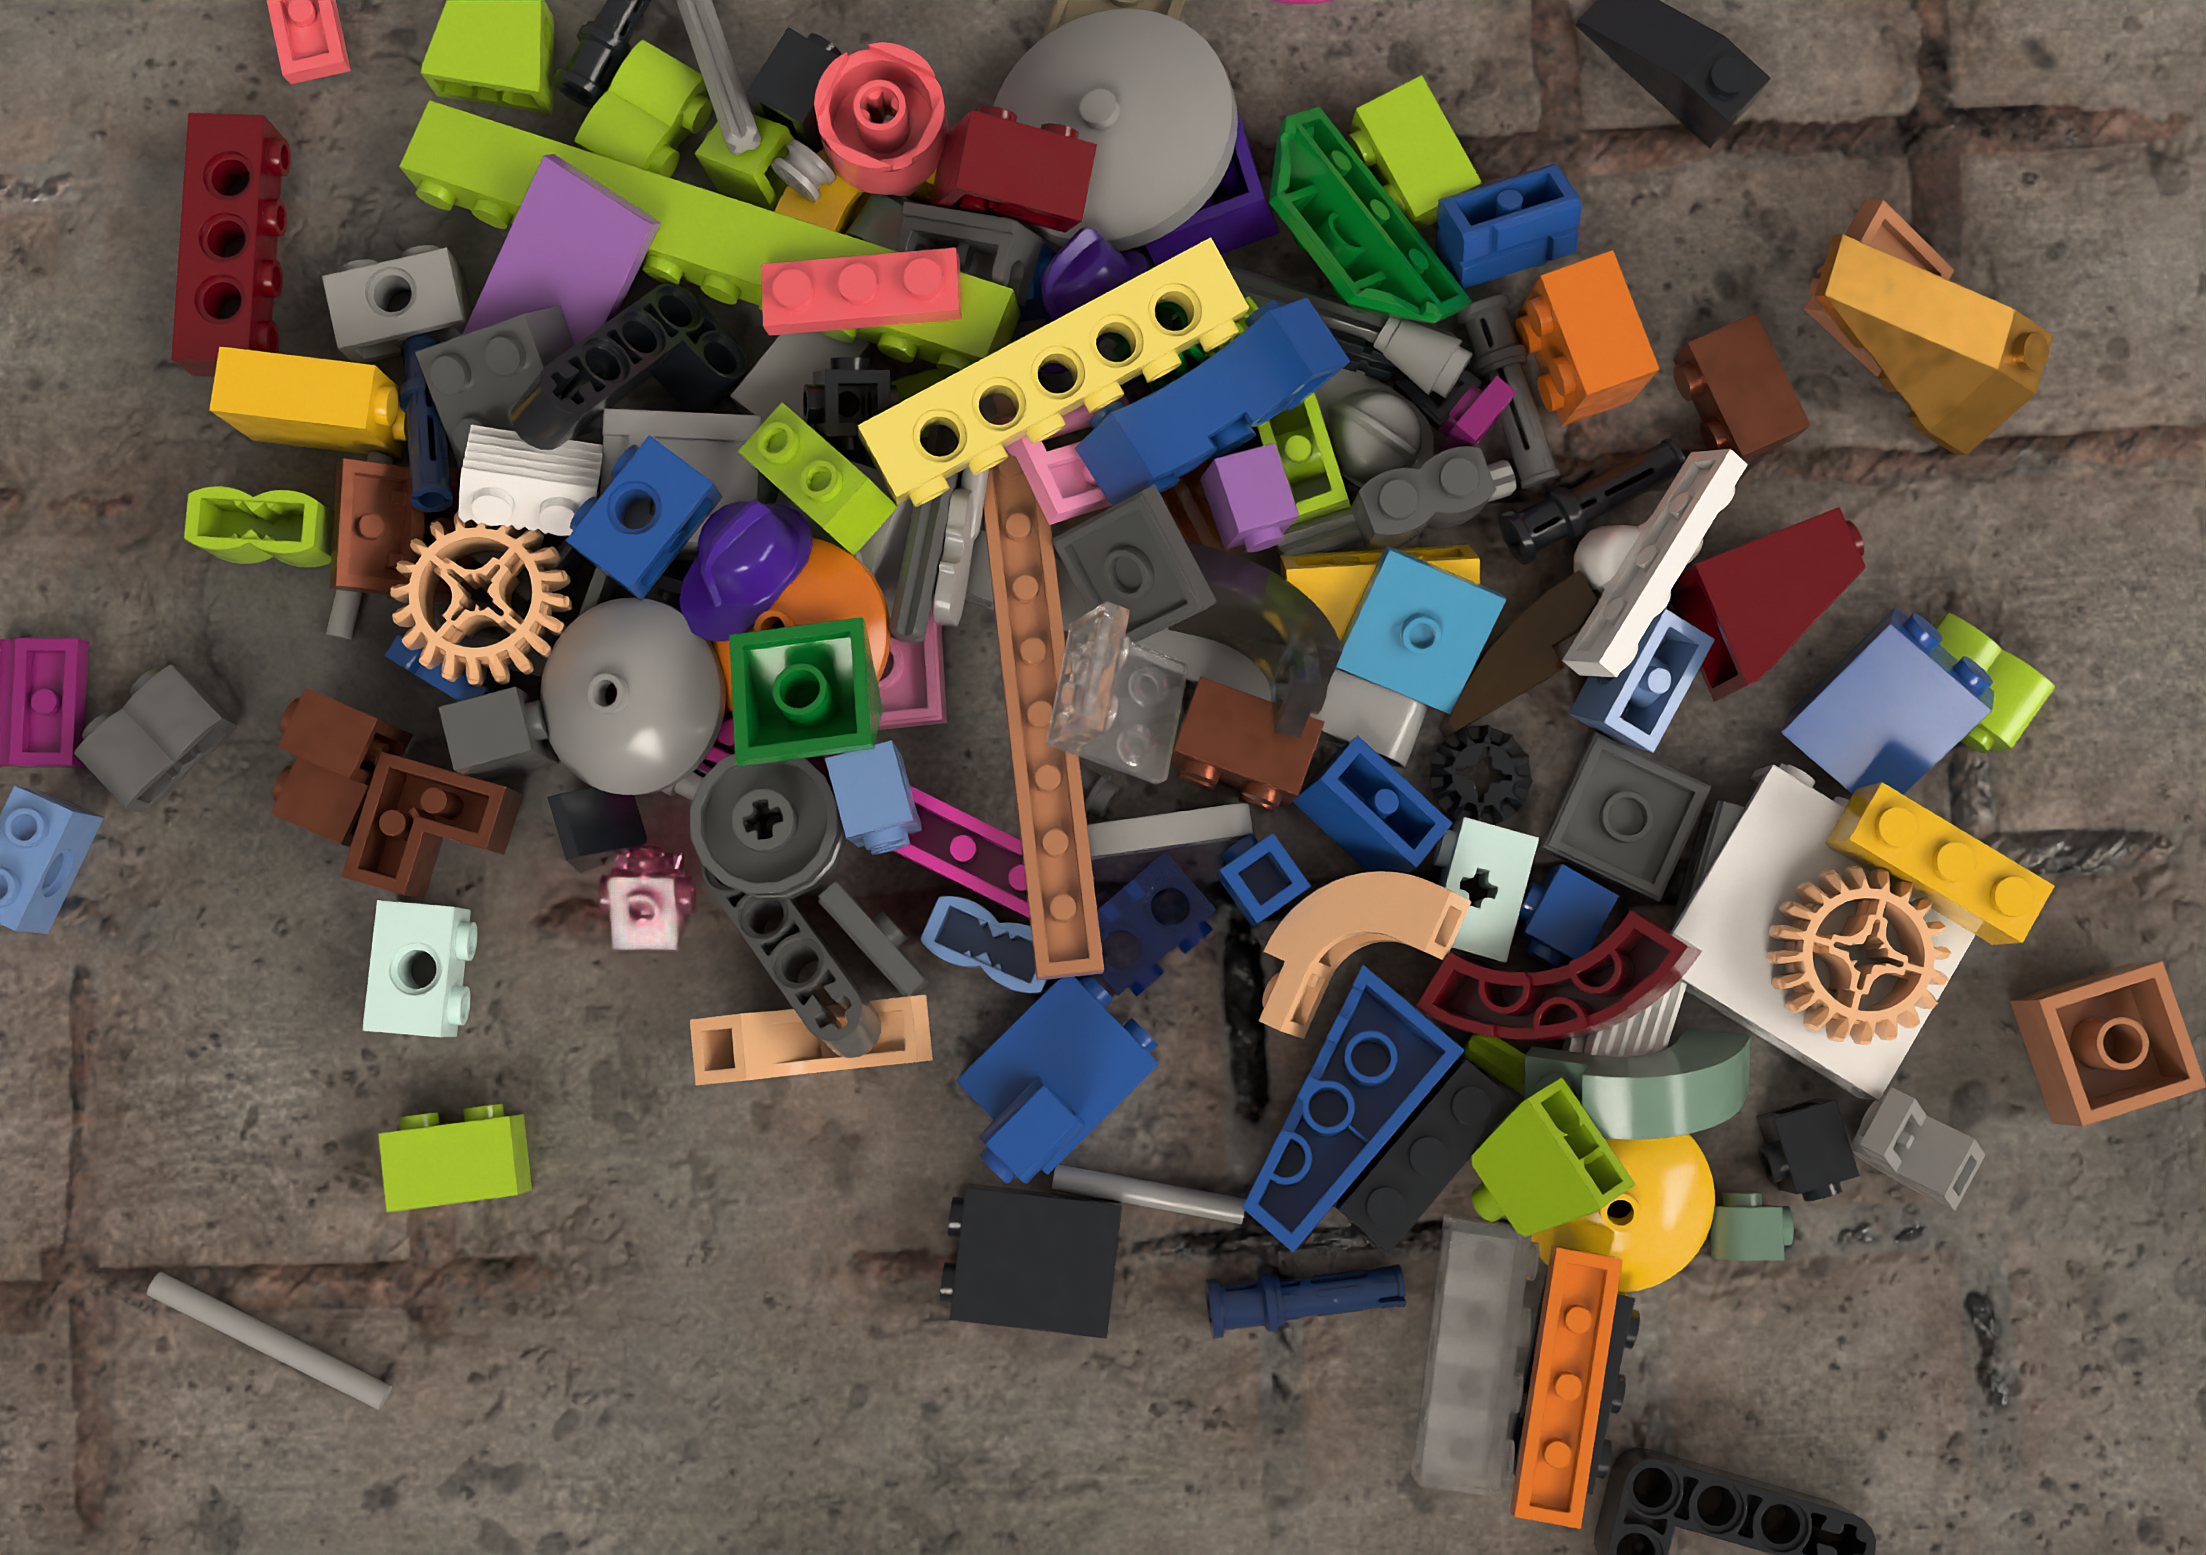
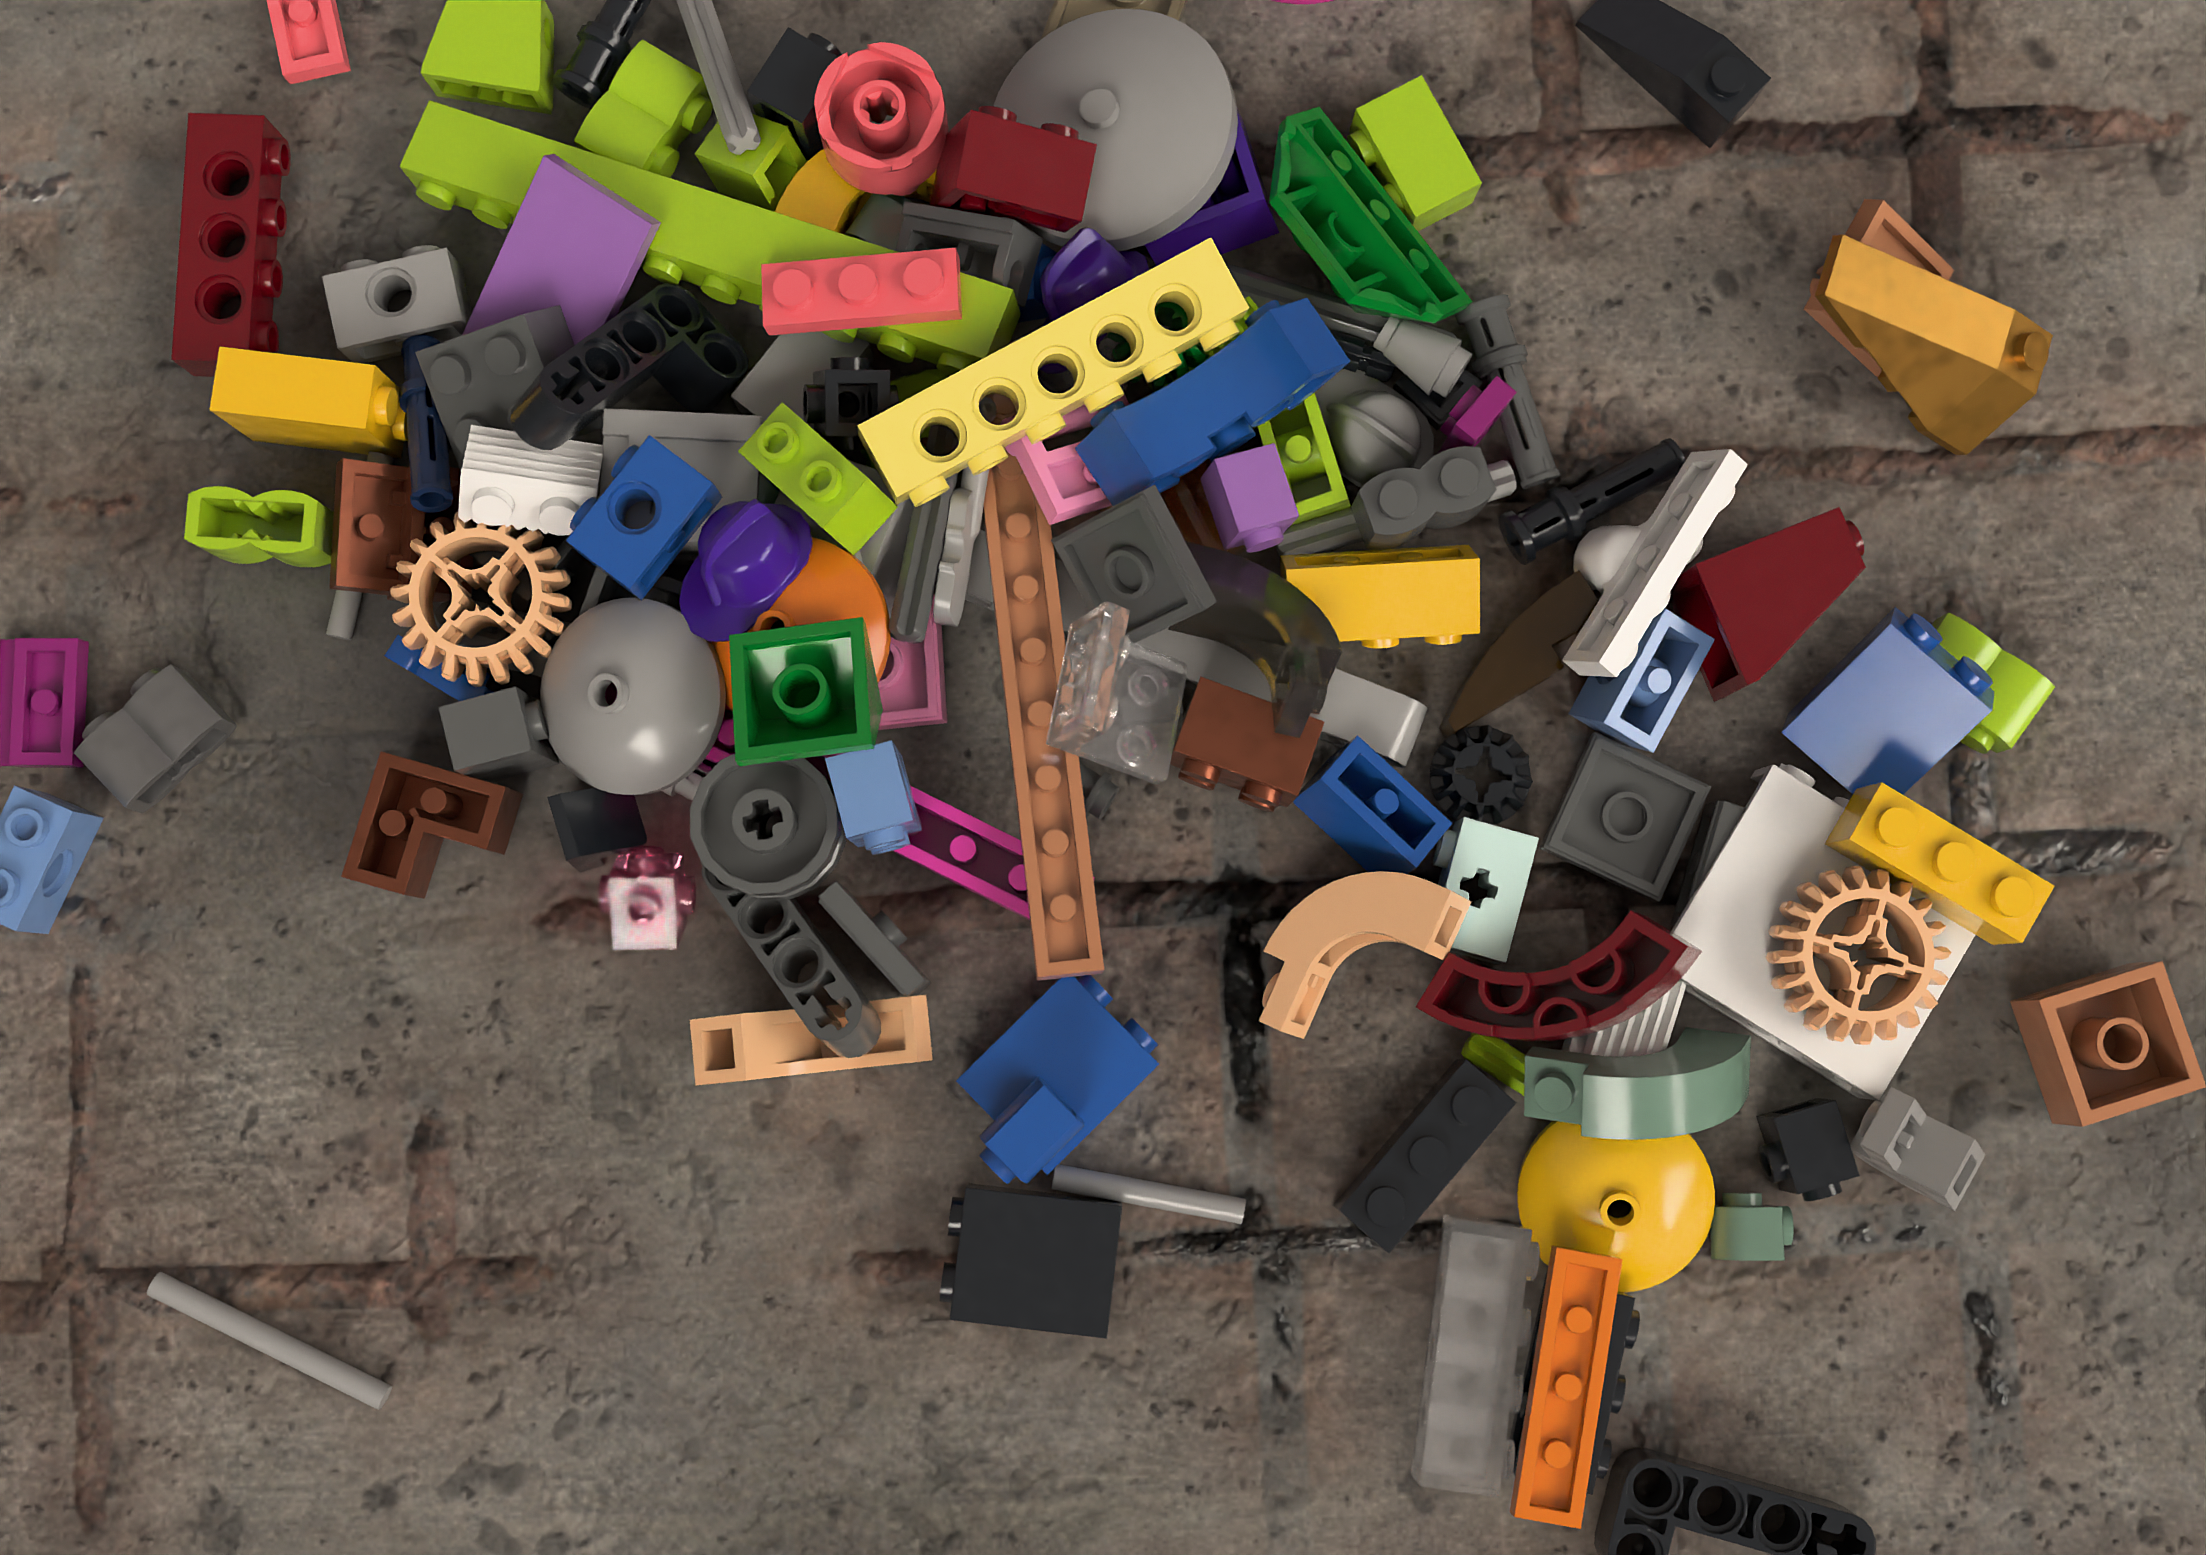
(333, 764): copper brick -> none
(399, 937): light aqua brick -> none
(454, 1161): lime brick -> none
(803, 171): light grey bush -> none
(974, 939): medium blue brick -> none
(1131, 913): clear blue brick -> none
(1169, 831): light grey beam -> none
(1260, 877): blue brick -> none
(1273, 1301): dark blue pin -> none
(1356, 1097): blue wedge -> none
(1419, 629): dark azure plate -> none
(1508, 226): blue brick -> none
(1546, 1165): lime torso -> none
(1563, 916): blue brick -> none
(1585, 339): orange brick -> none
(1739, 390): copper brick -> none

